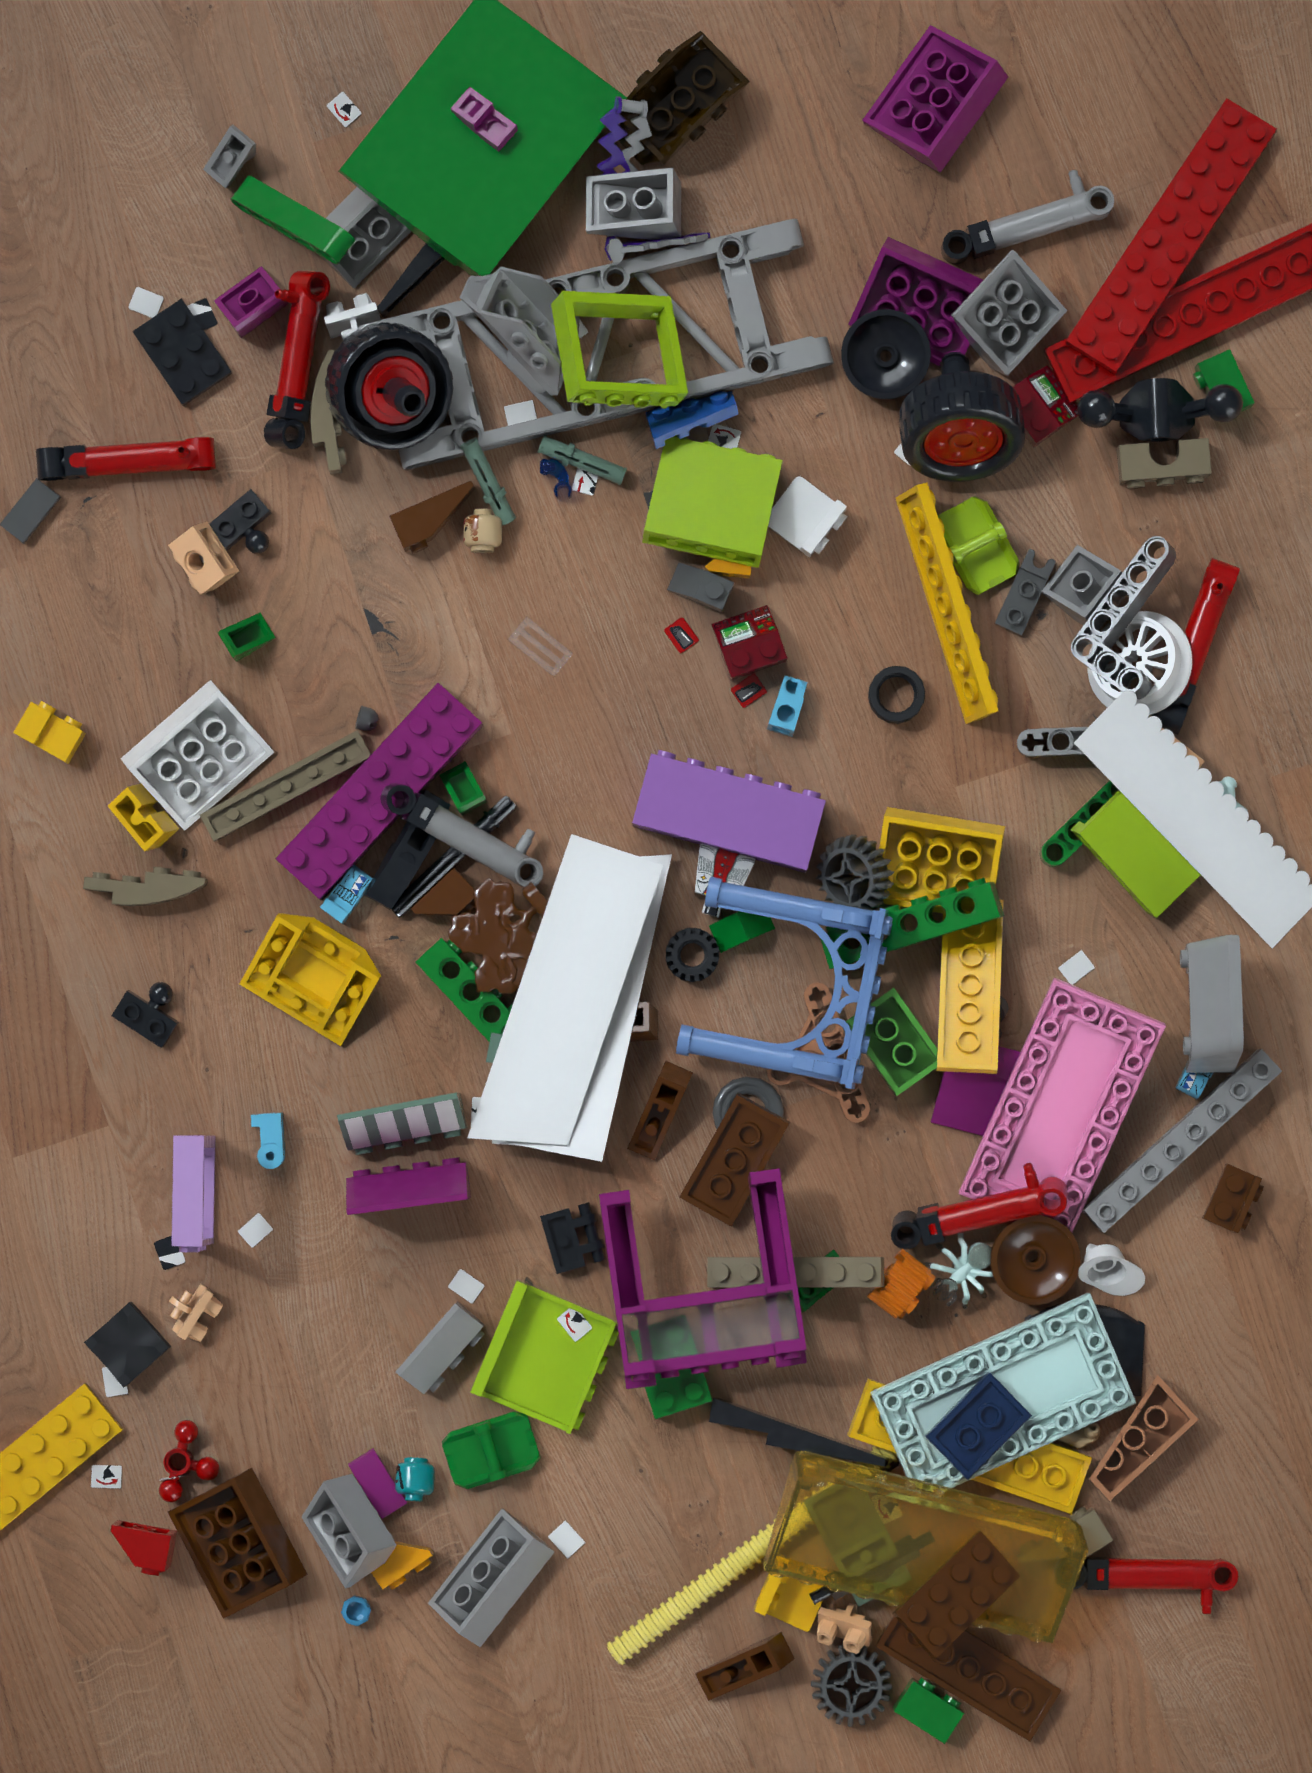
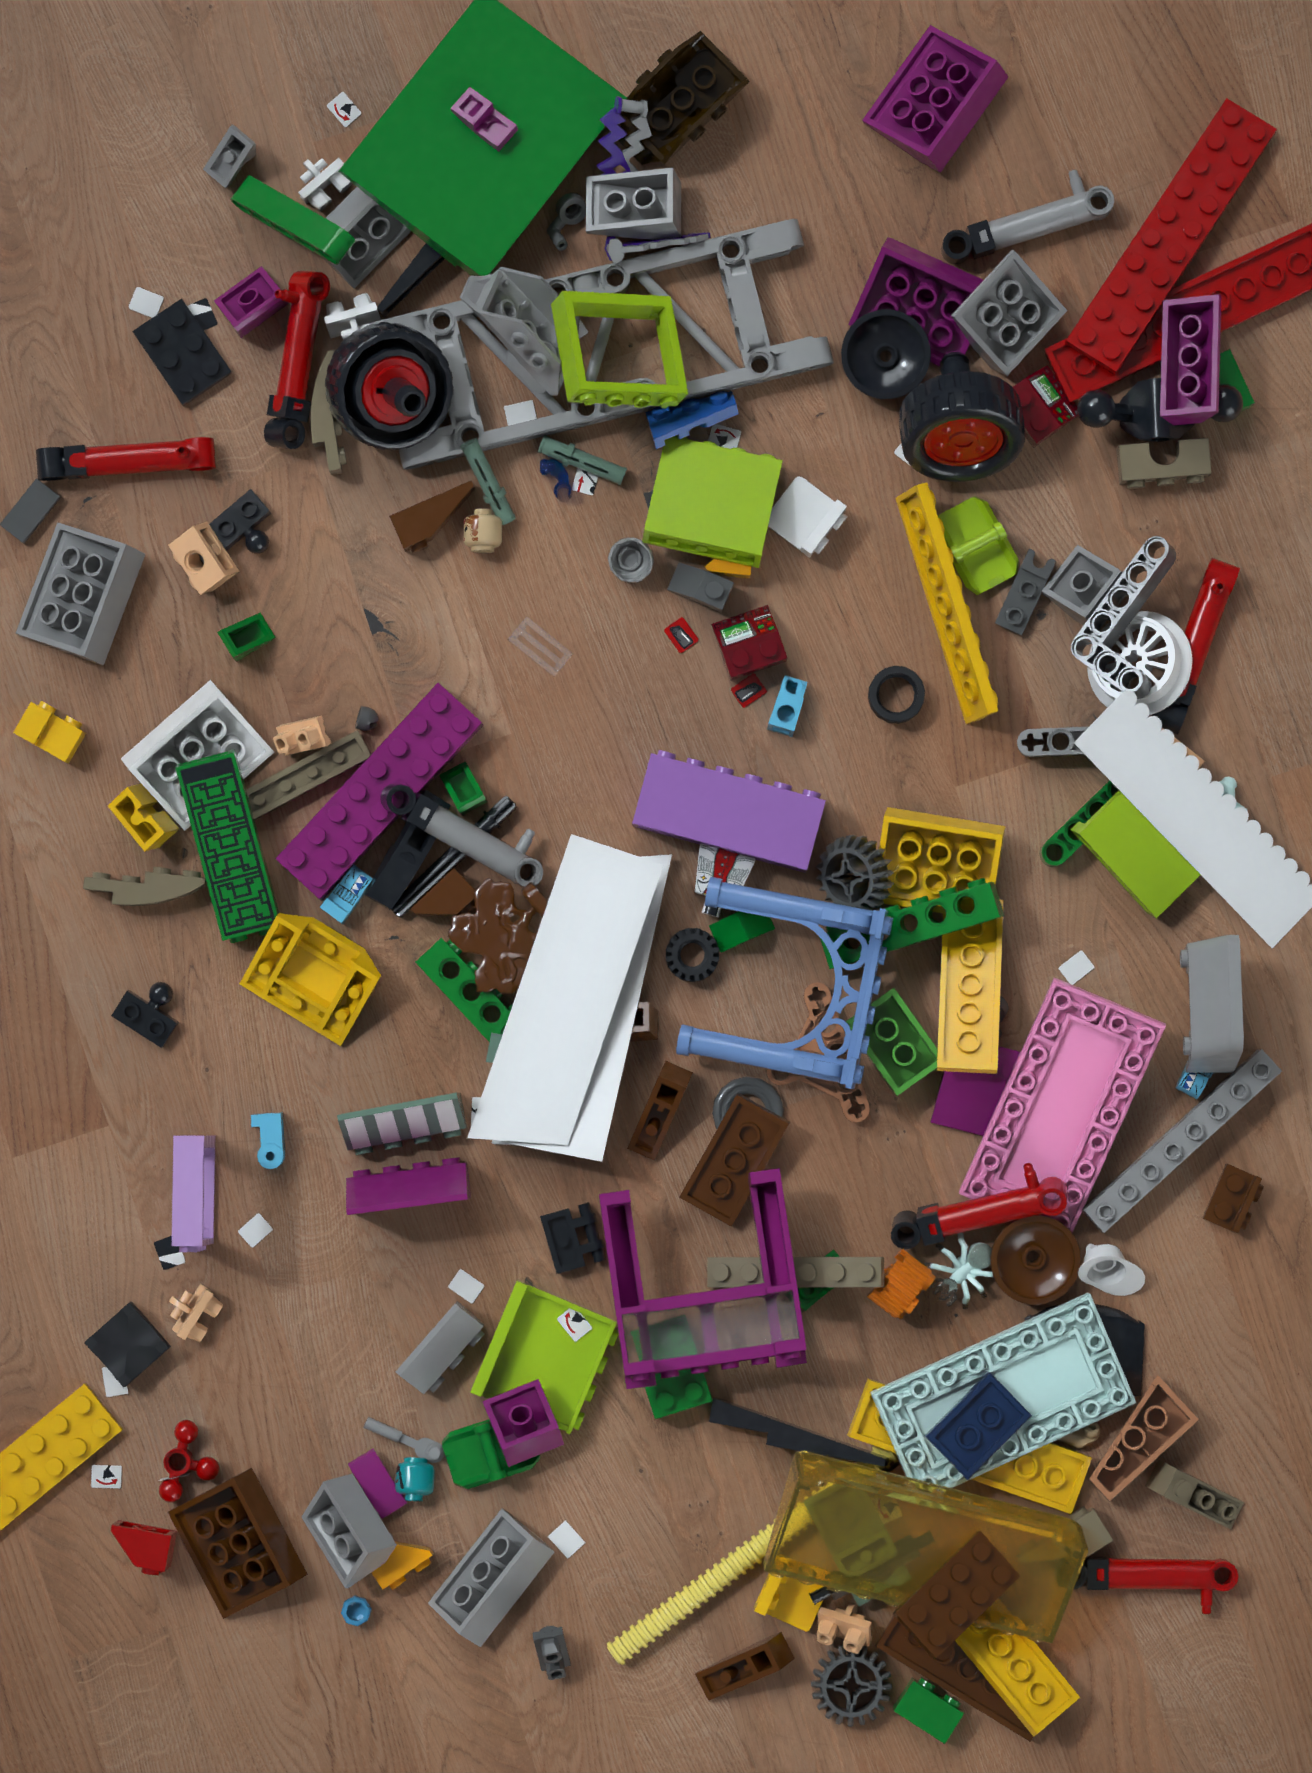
(80, 593): none -> light grey slope
(228, 845): none -> brick
(301, 736): none -> light nougat hips
(313, 191): none -> white hips
(423, 1447): none -> light grey piece
(523, 1422): none -> magenta slope
(552, 1651): none -> dark grey hips
(569, 216): none -> dark grey plate
(630, 559): none -> light grey hair
(1019, 1675): none -> yellow plate
(1190, 359): none -> magenta slope
(1194, 1494): none -> dark tan slope

